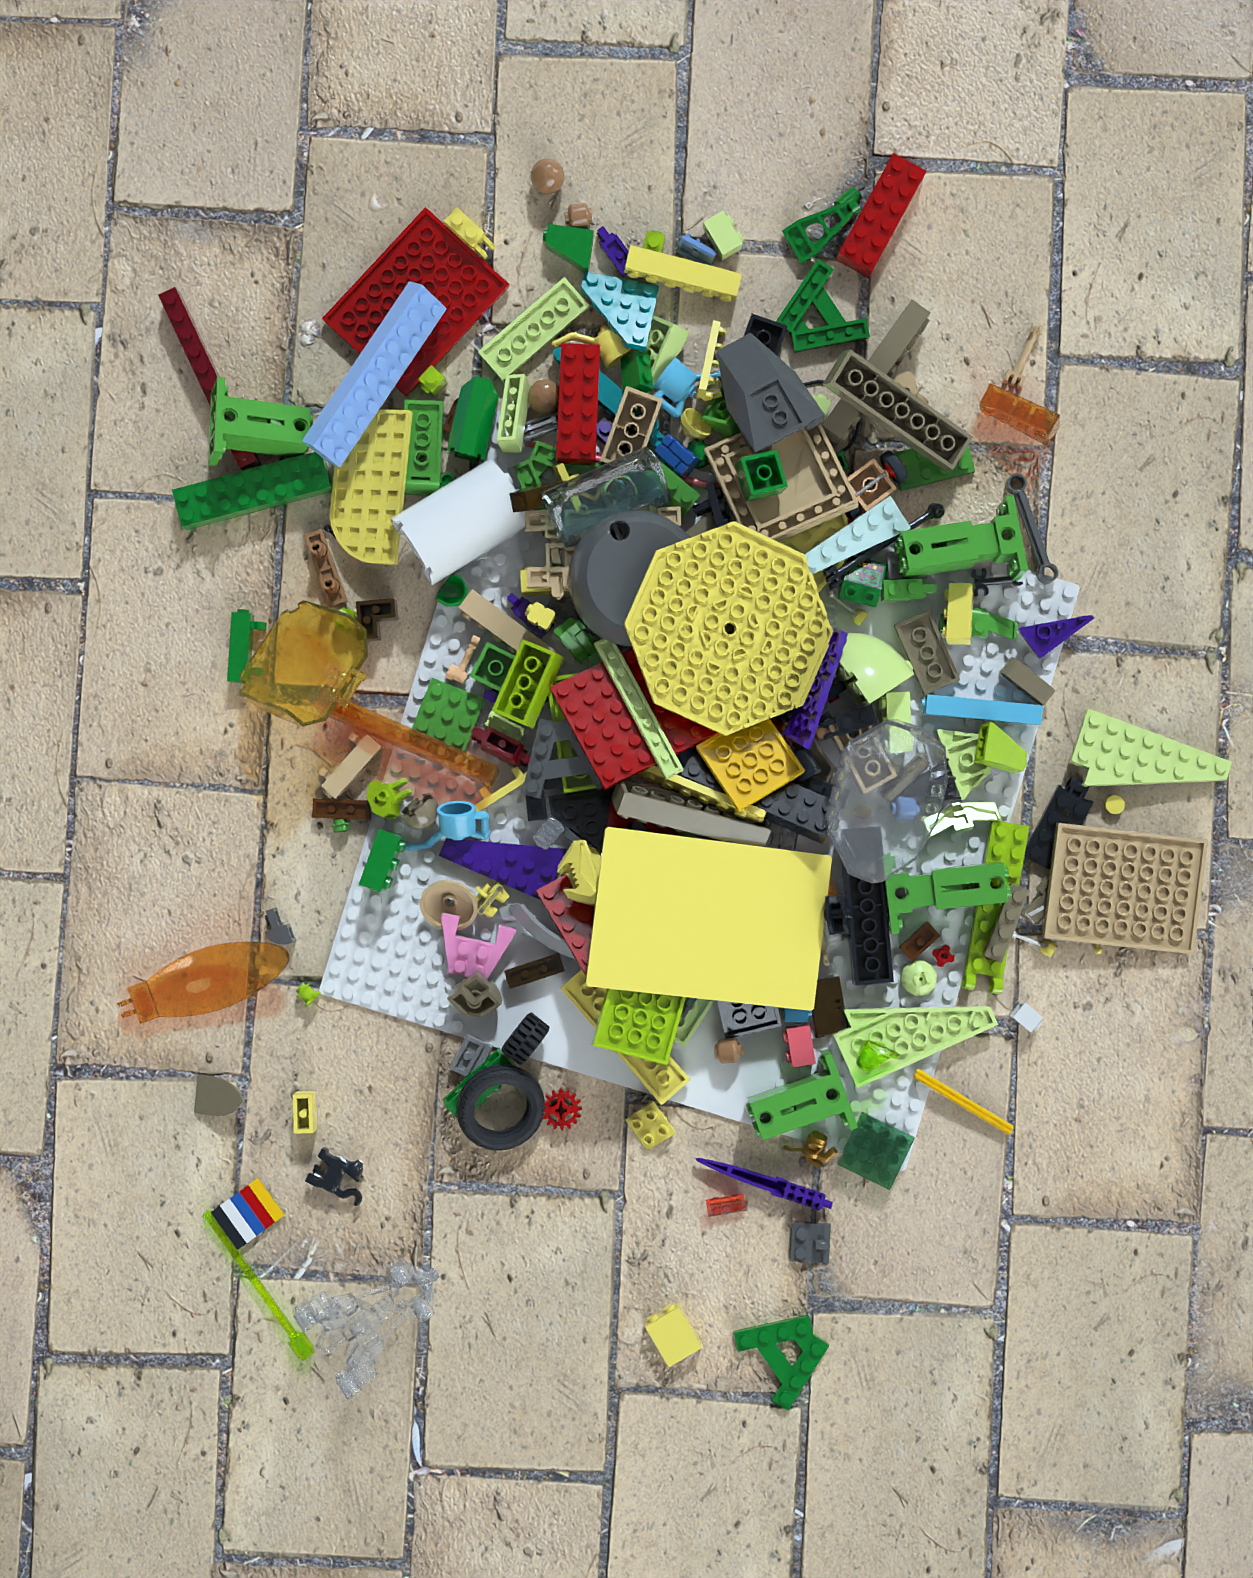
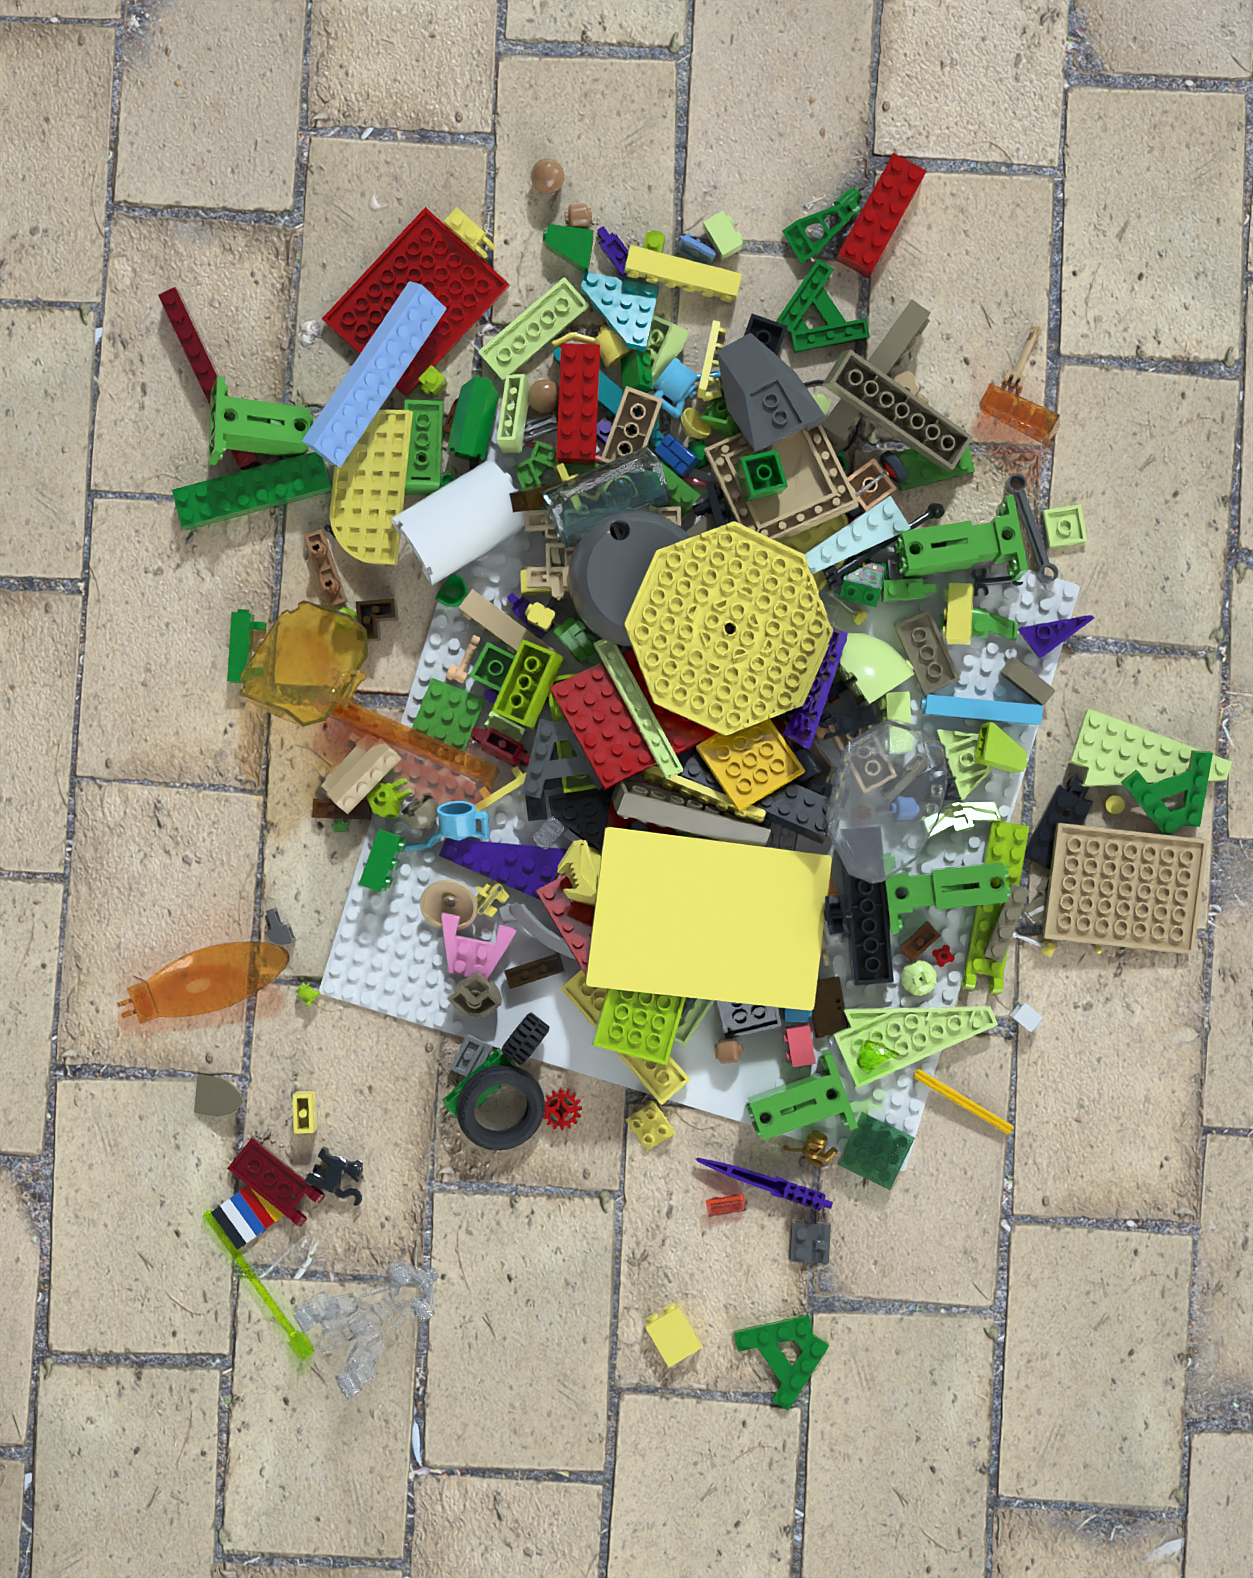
(274, 1180): none -> dark red hinge
(364, 776): none -> tan brick
(1064, 526): none -> yellowish green tile
(1192, 782): none -> green plate

